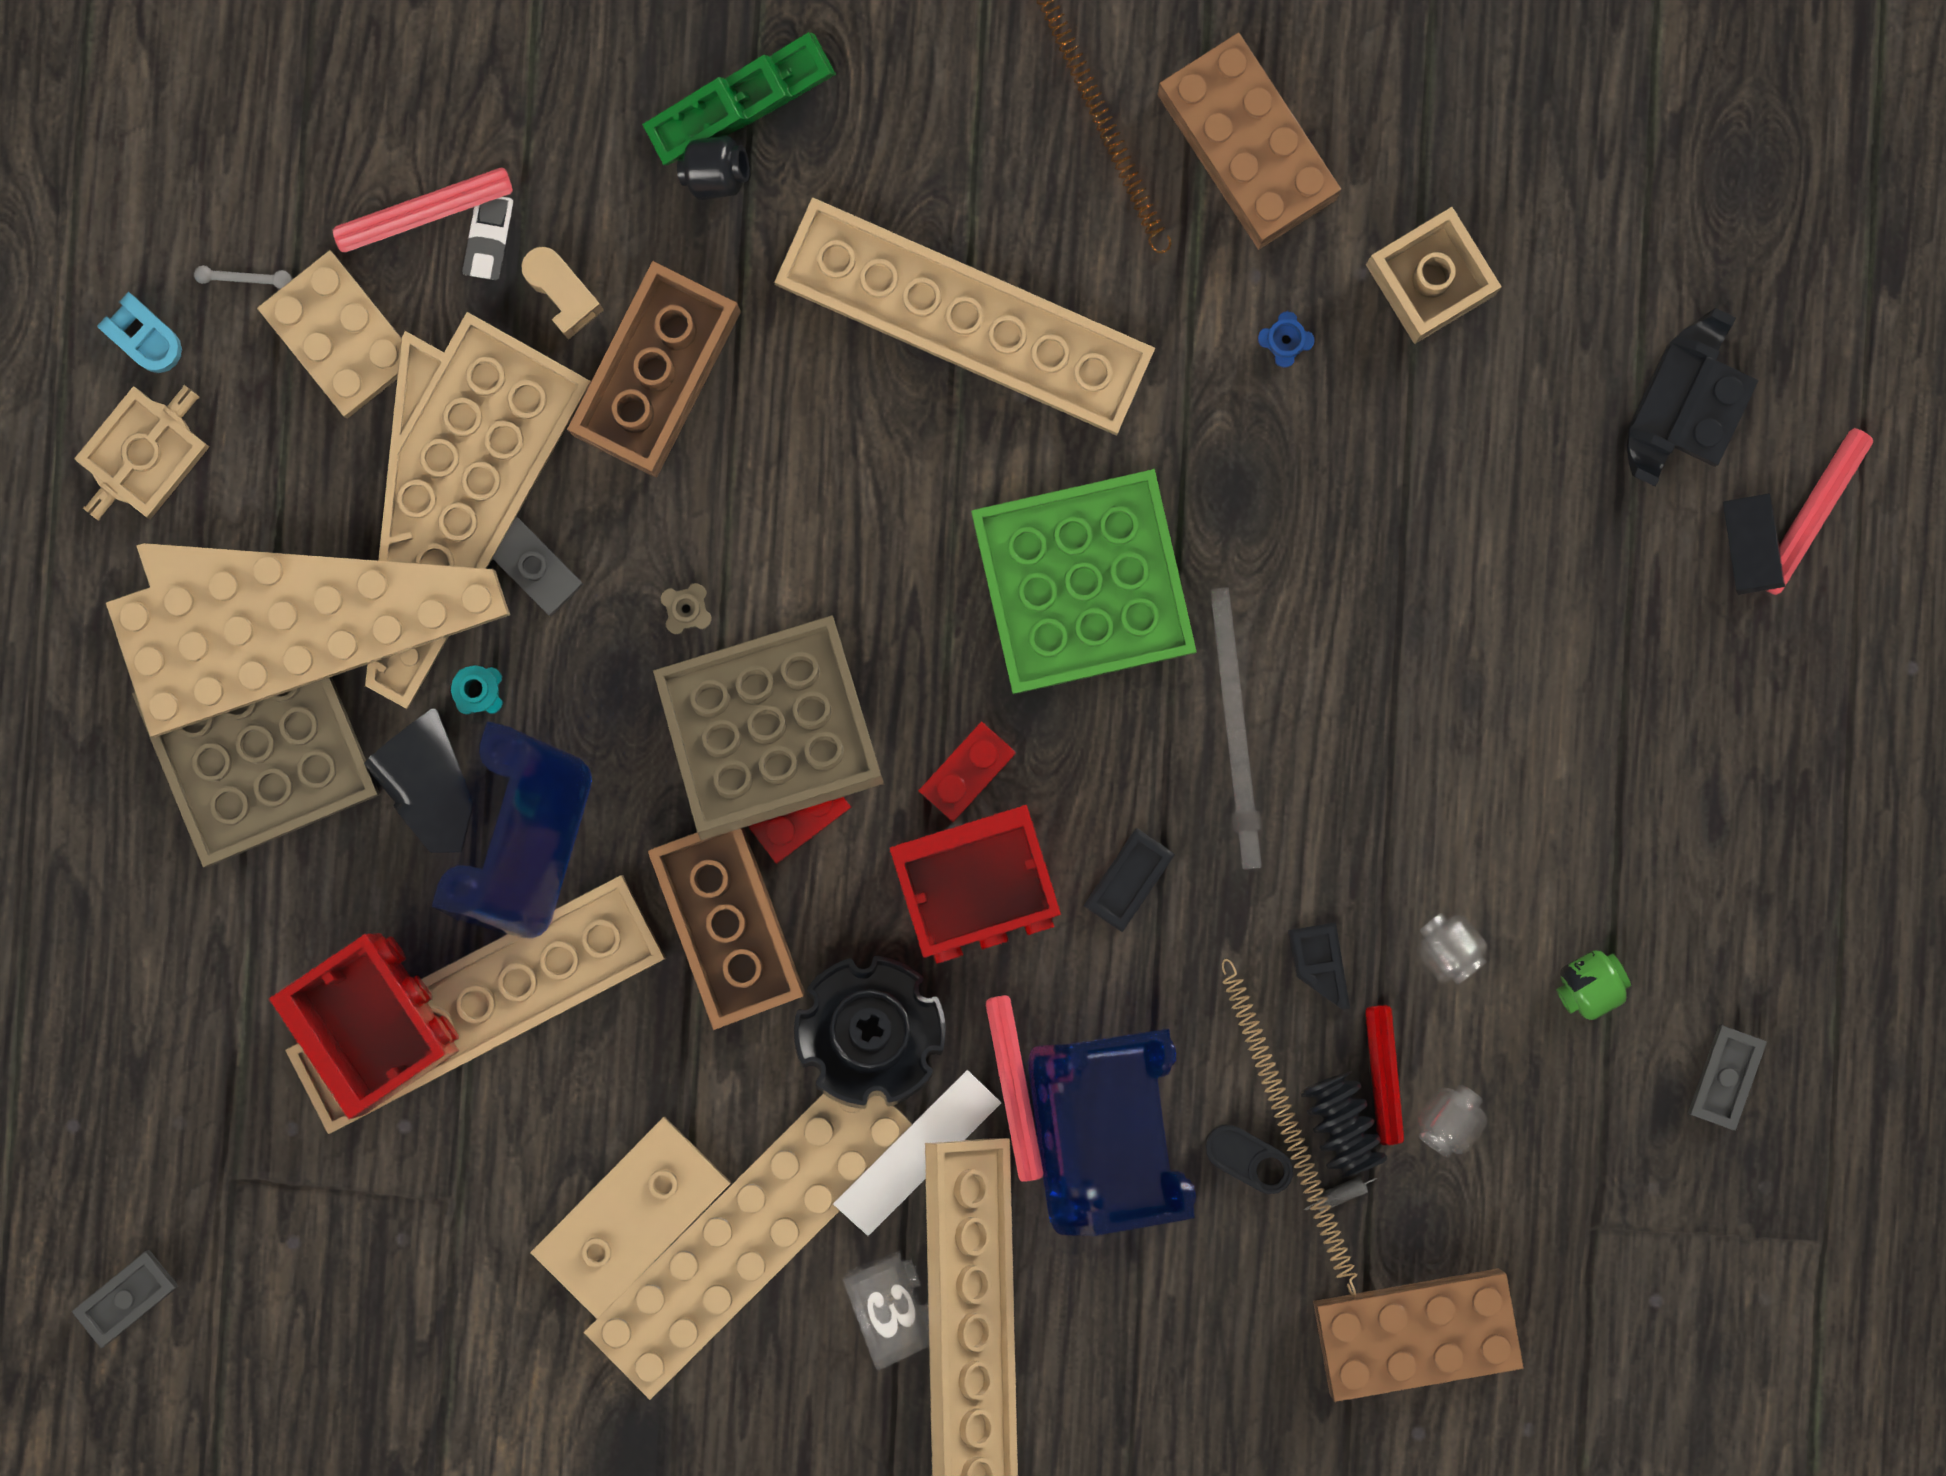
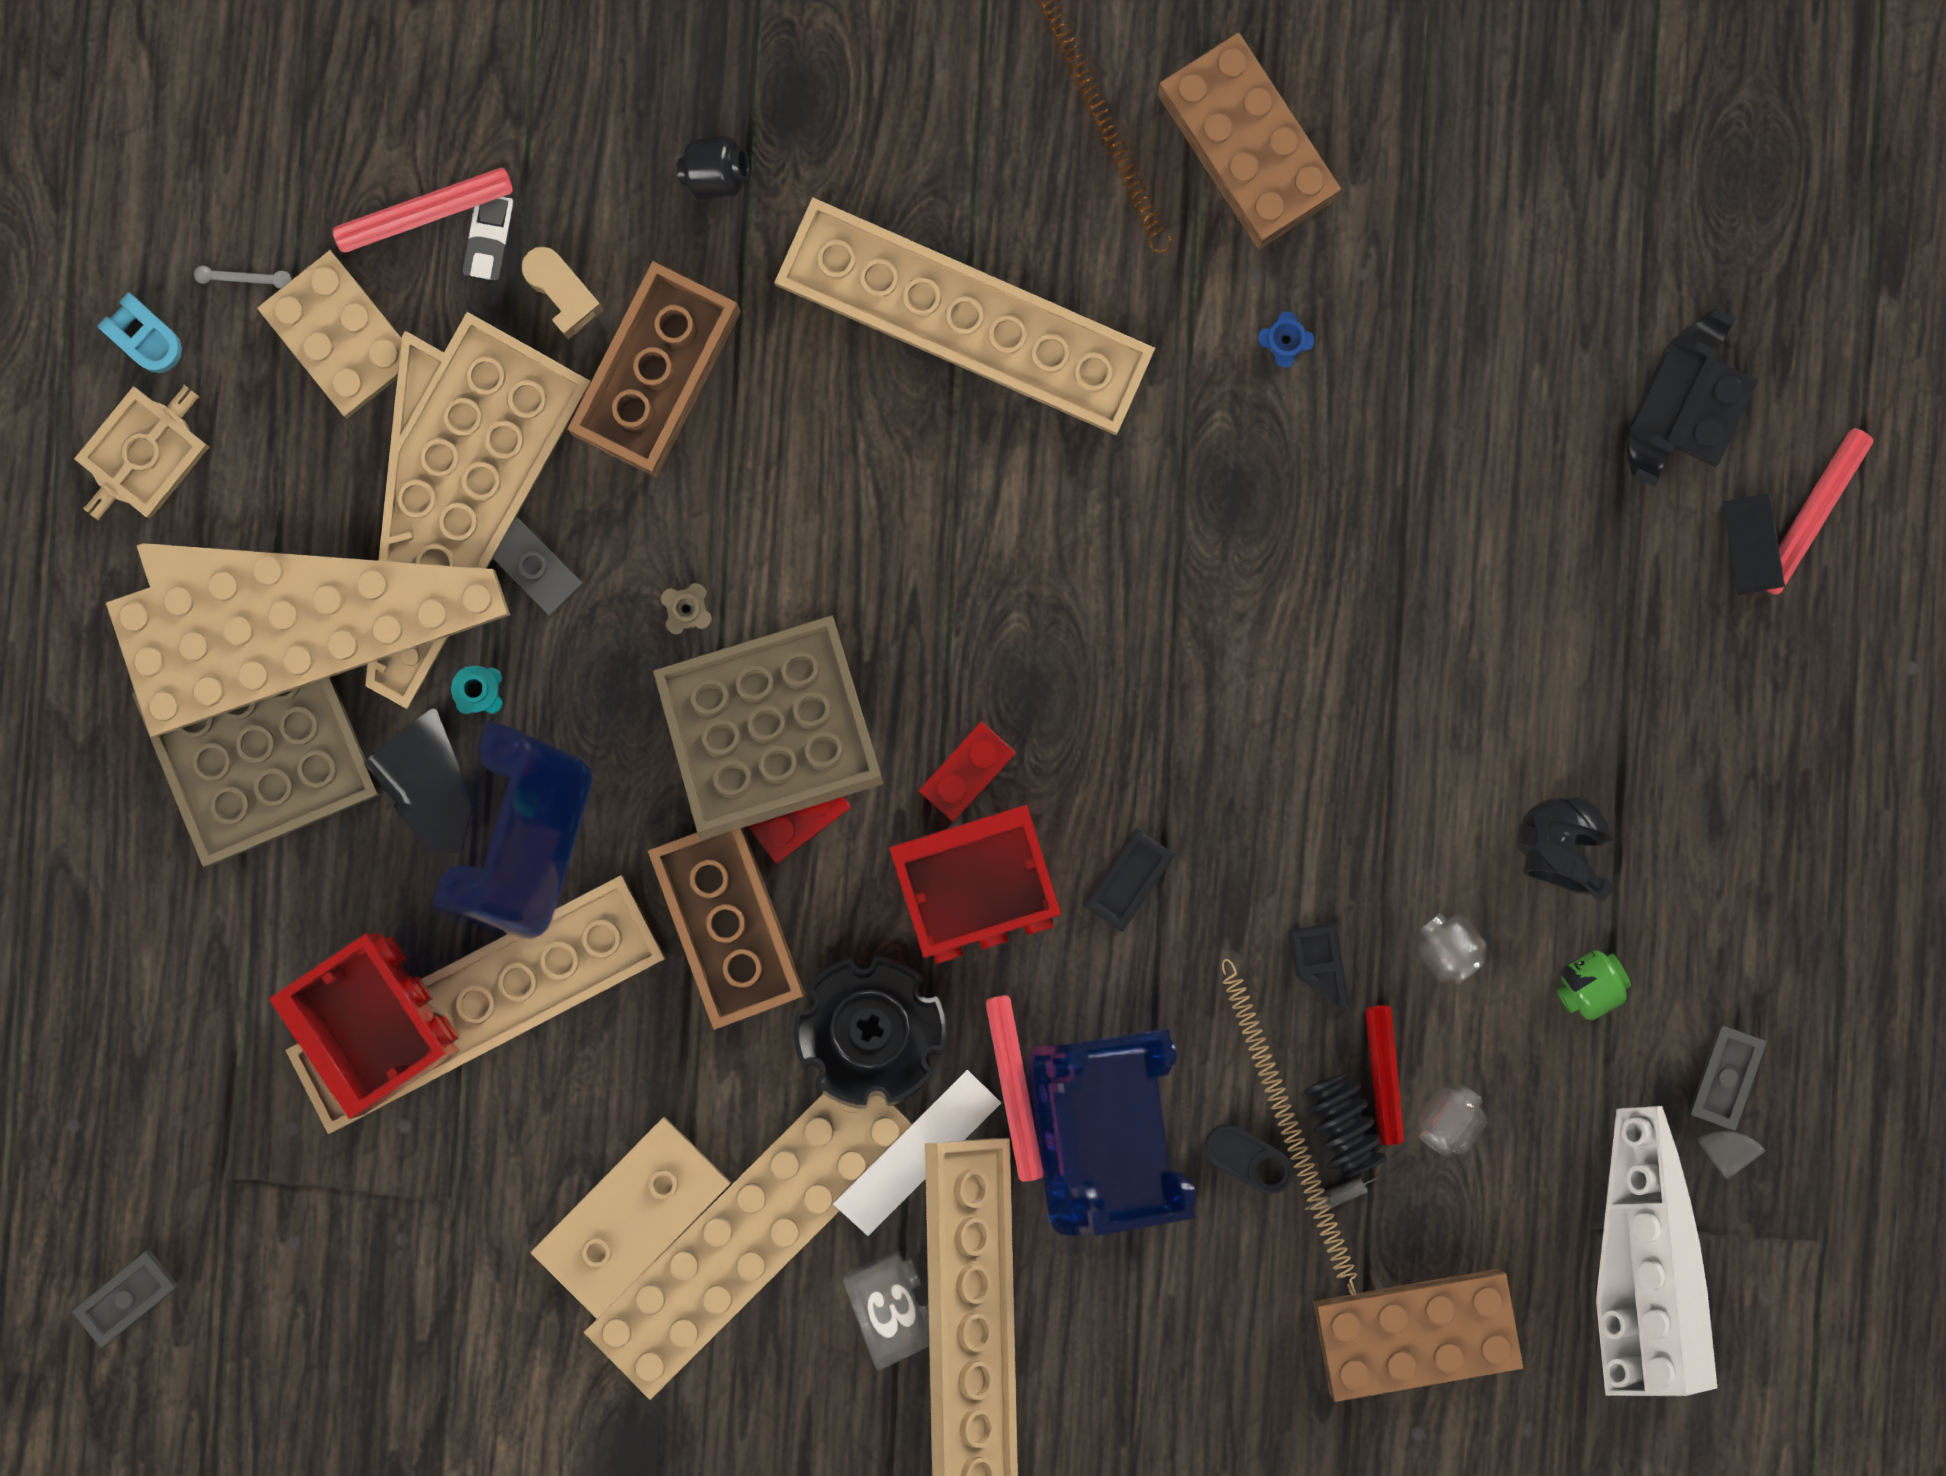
(740, 98): green slope -> none
(1083, 581): bright green plate -> none
(1245, 820): clear bar -> none
(1433, 275): tan brick -> none
(1549, 844): none -> black helmet
(1651, 1269): none -> white wedge
(1730, 1150): none -> clear tile

